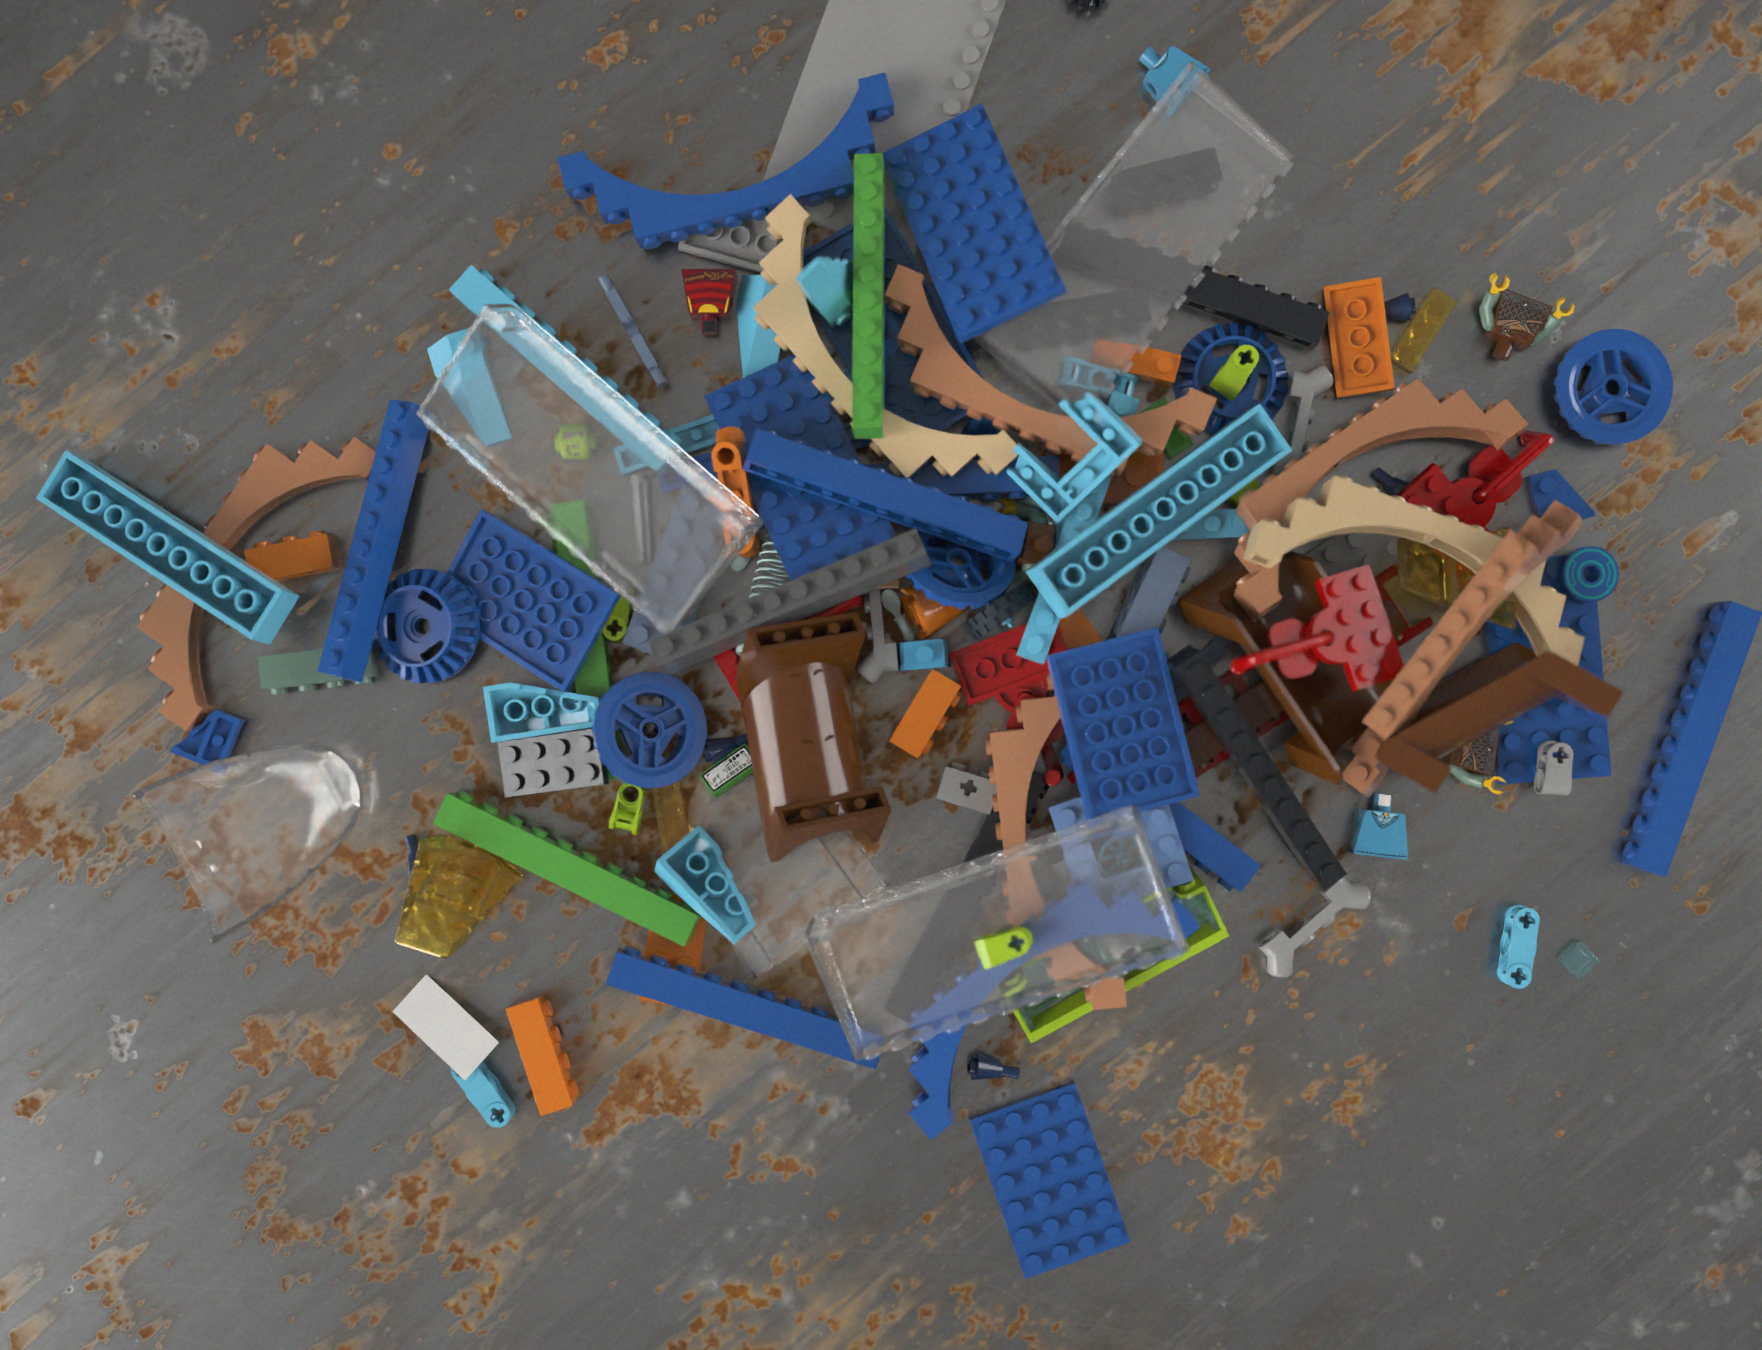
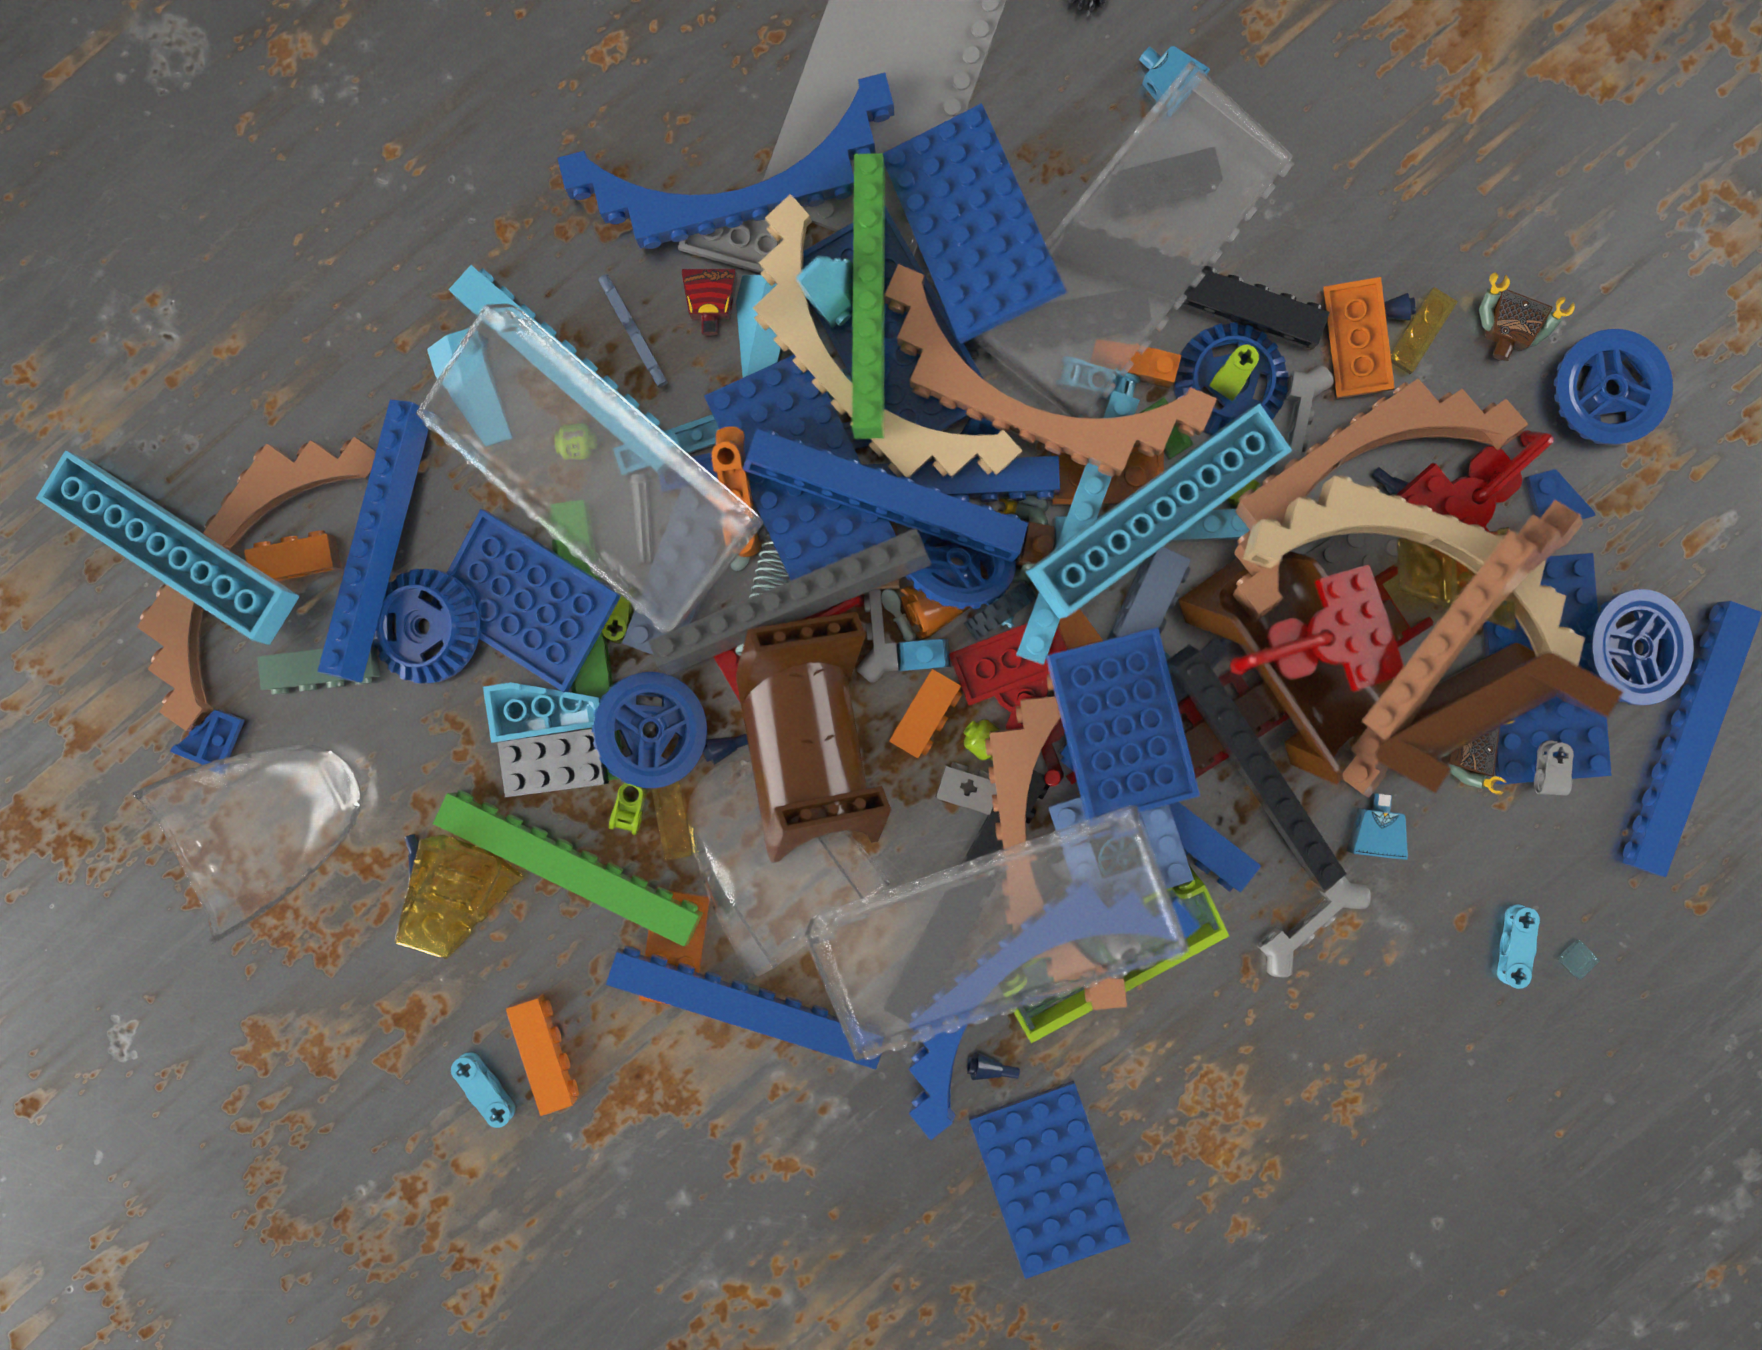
(445, 1027): white sticker -> none
(702, 880): medium azure wedge -> none
(728, 771): tile -> none
(975, 737): none -> lime head
(999, 948): lime piece -> none
(1114, 445): medium azure wedge -> none
(1605, 574): blue tile -> none
(1665, 641): none -> gear

